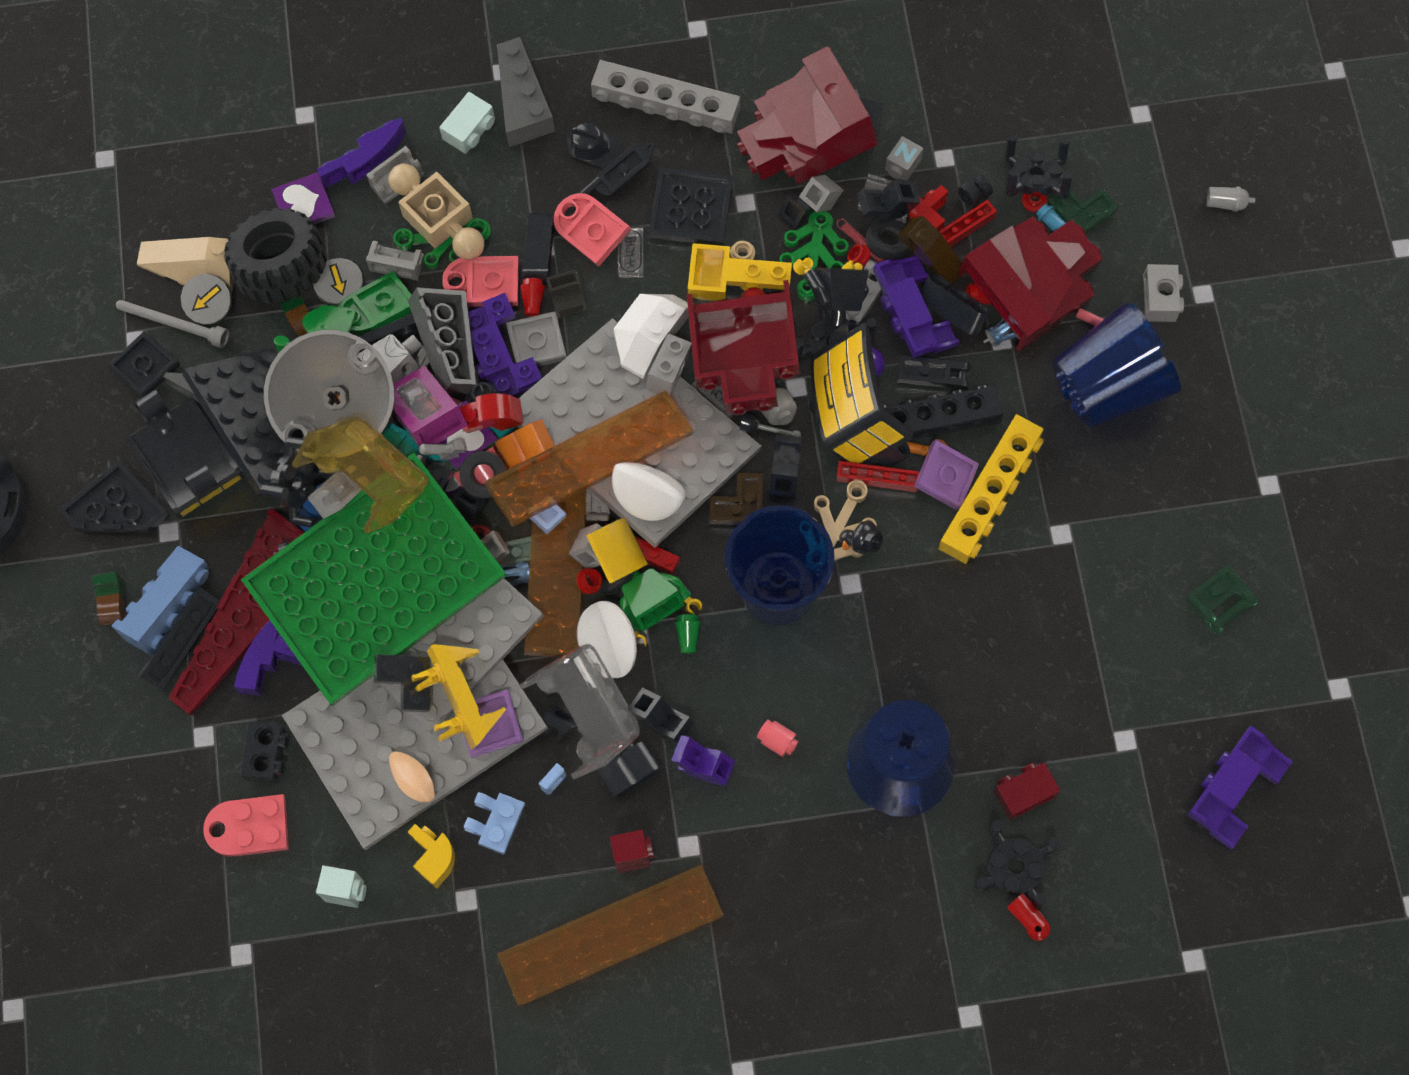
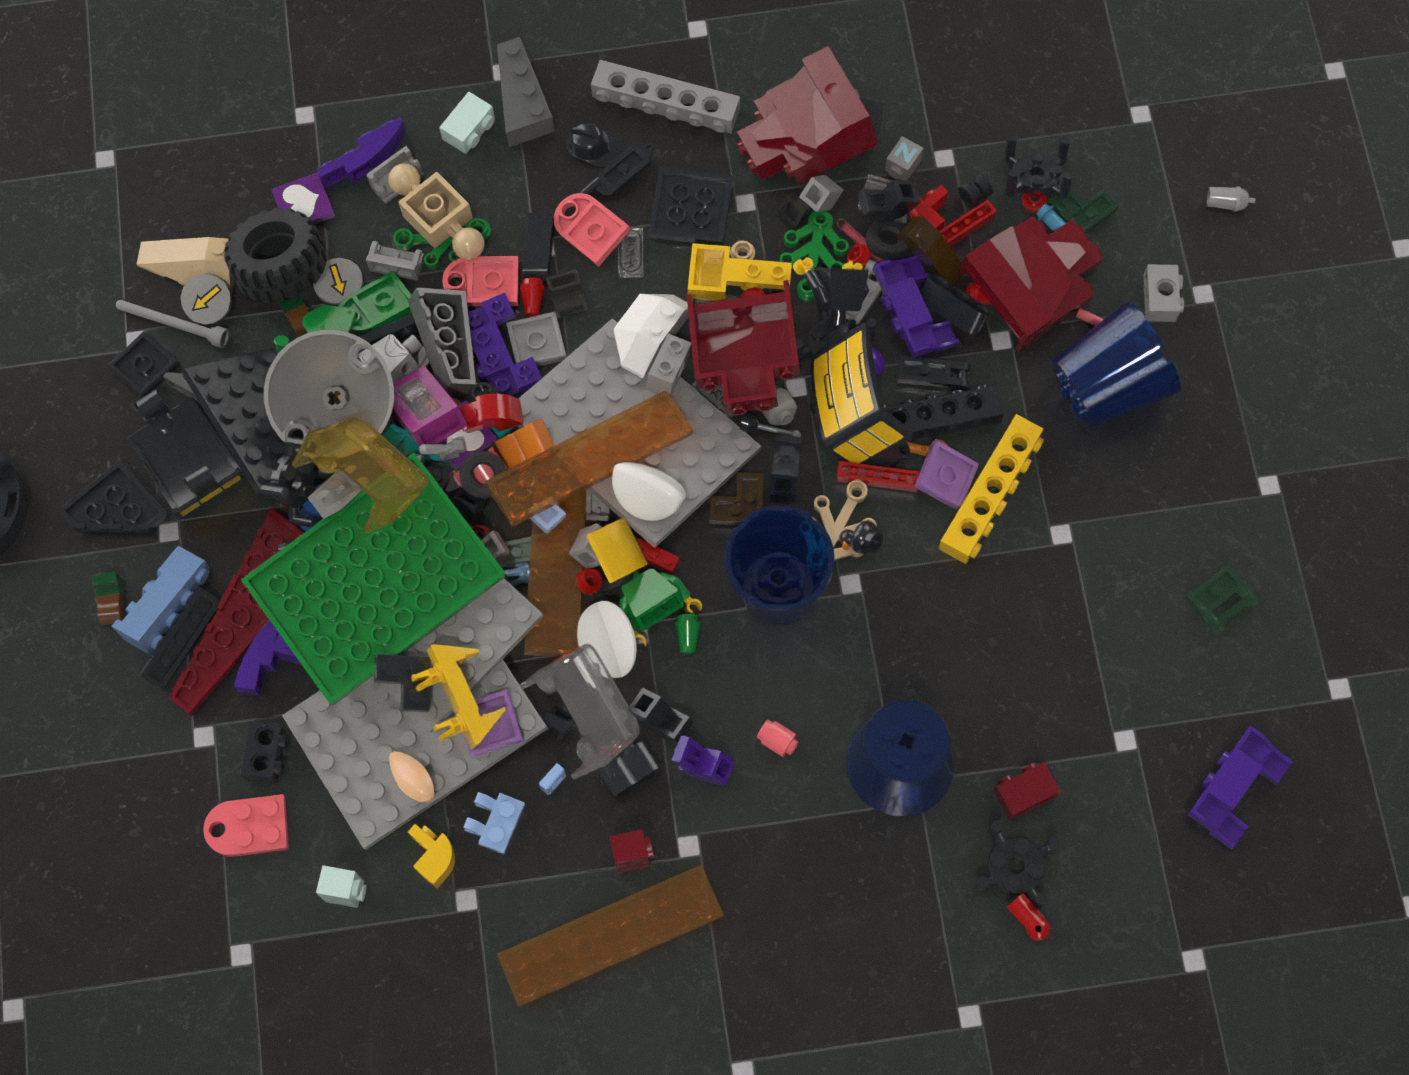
(995, 333): flat silver piece -> none

